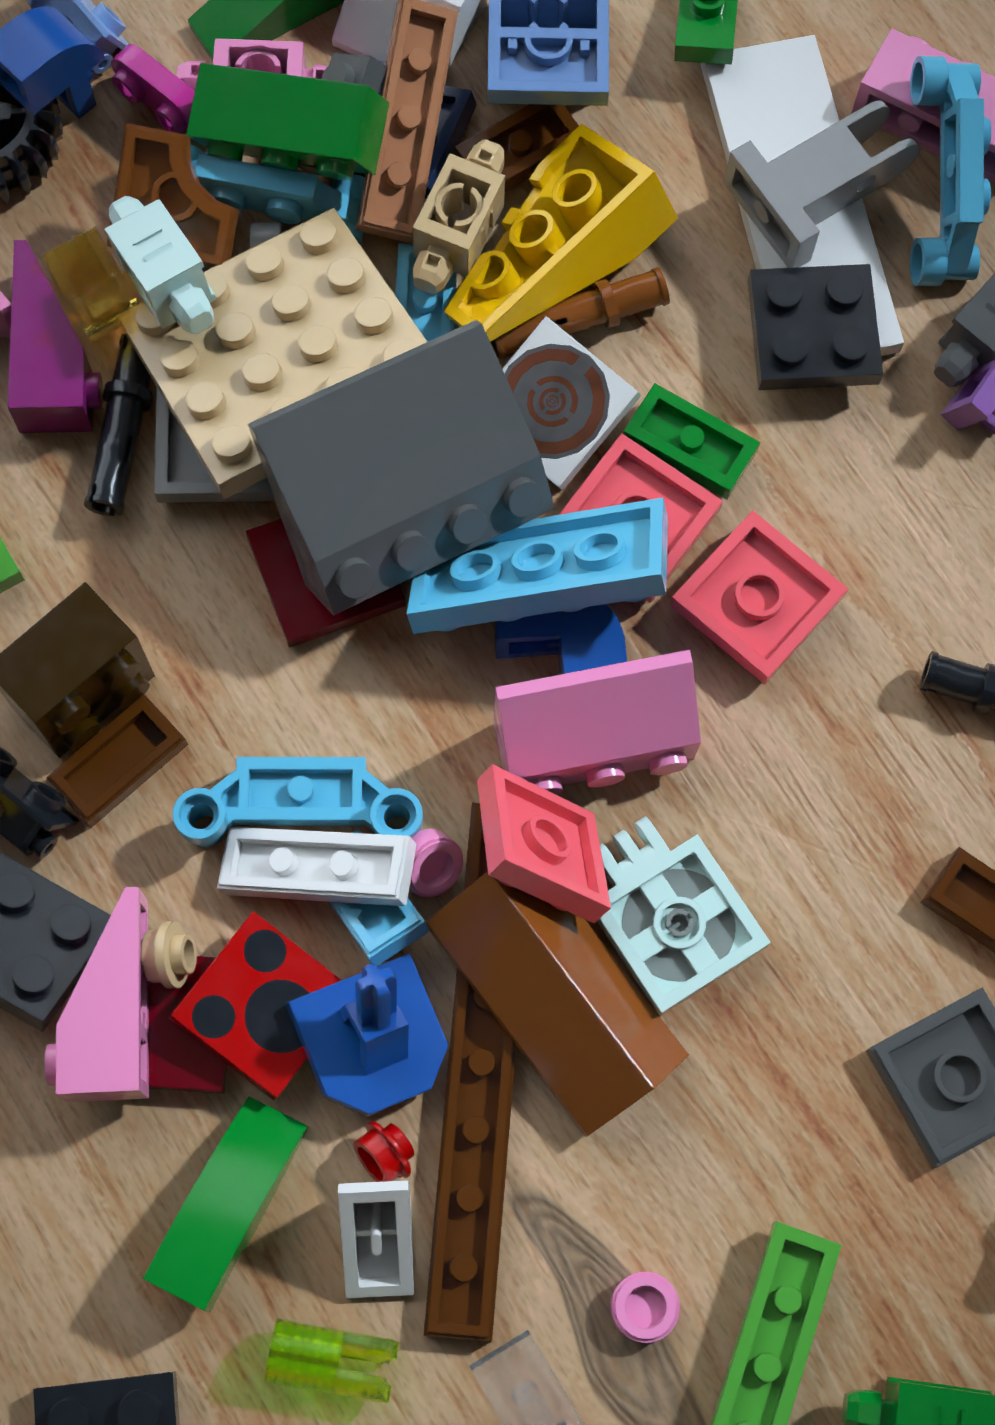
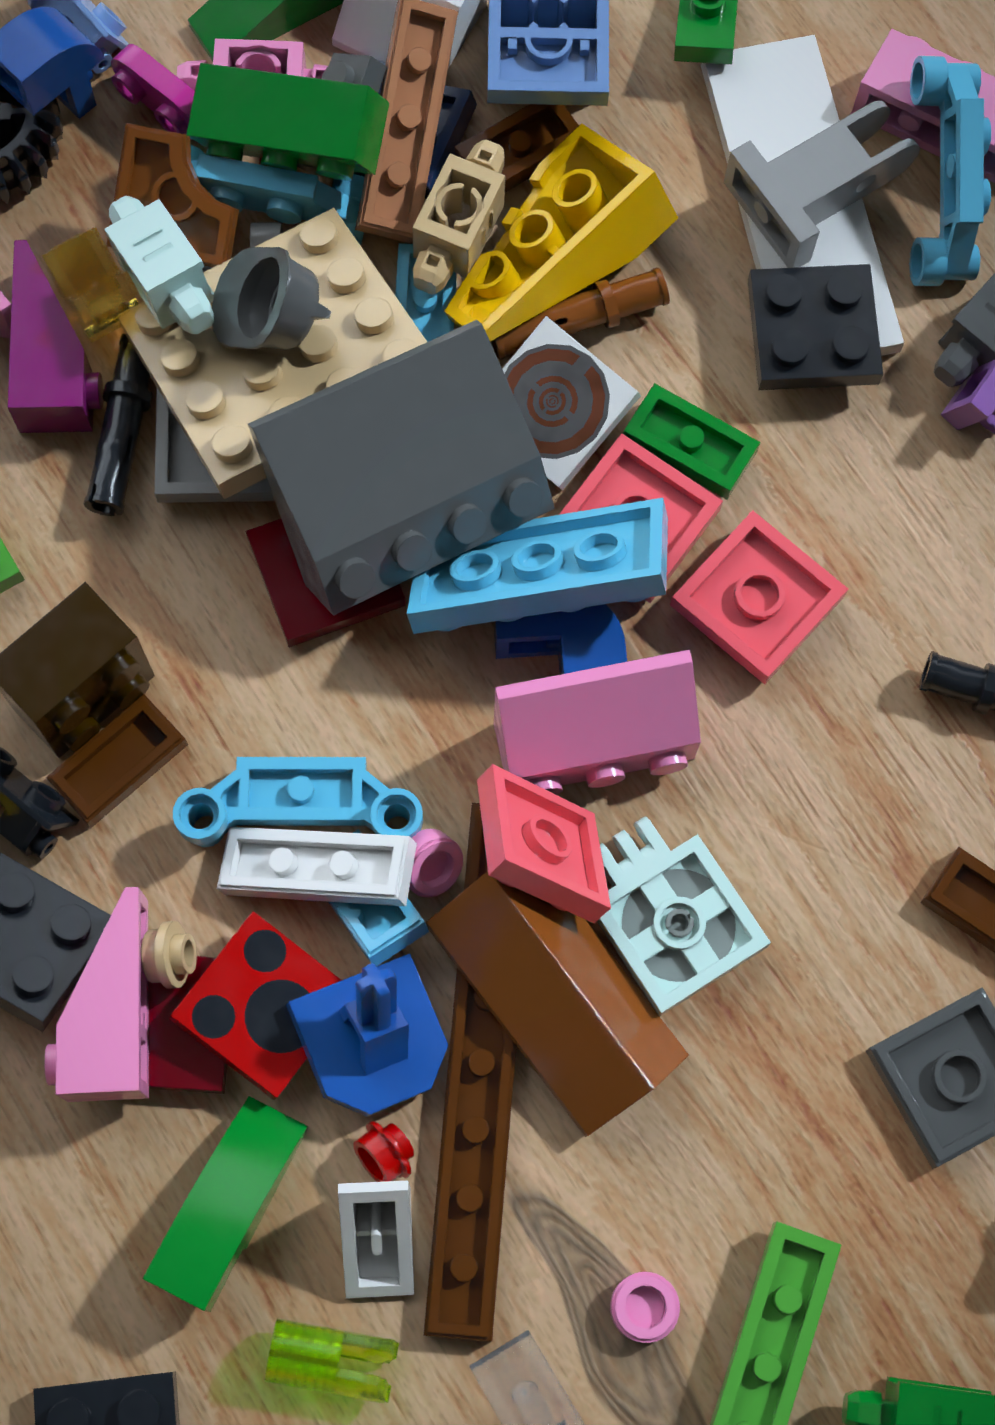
(265, 300): none -> dark grey piece

